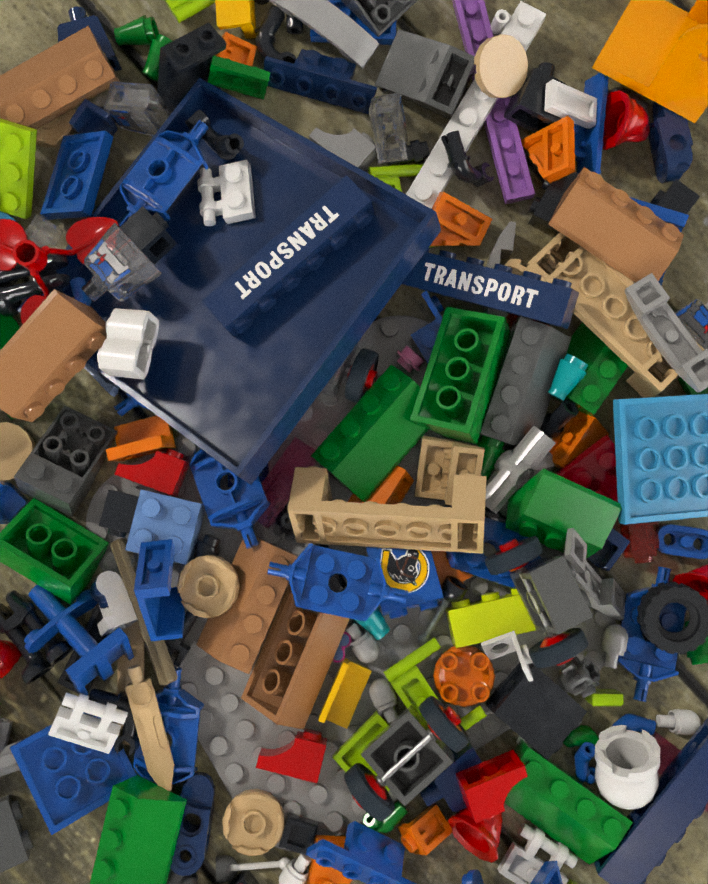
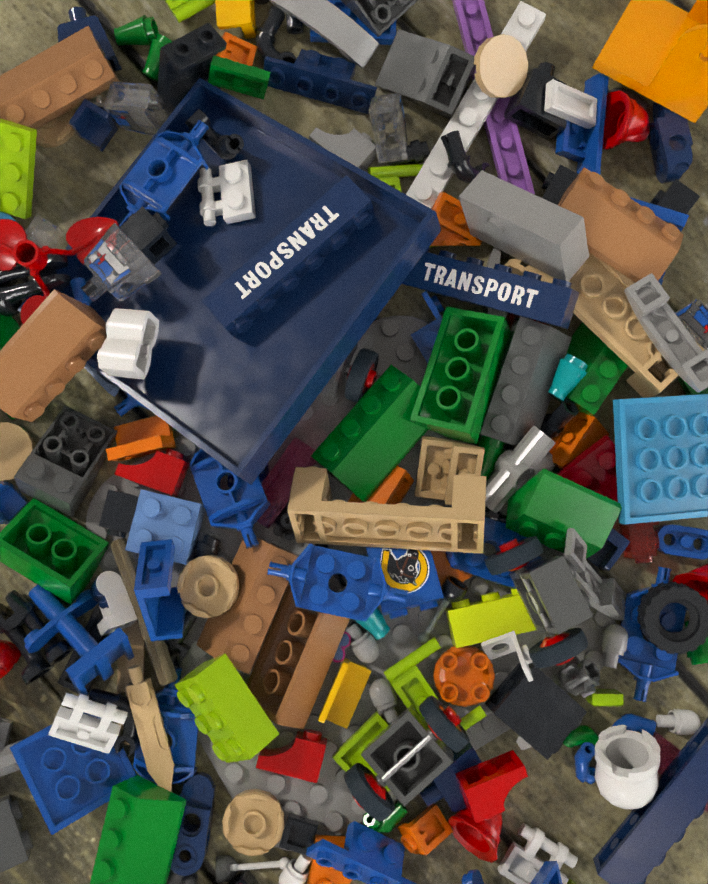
(77, 175): blue plate -> none
(226, 710): none -> lime brick
(409, 359): bright pink plate -> none
(500, 21): white arm -> none
(525, 226): none -> light grey brick
(553, 149): orange wing -> none
(566, 807): green slope -> none

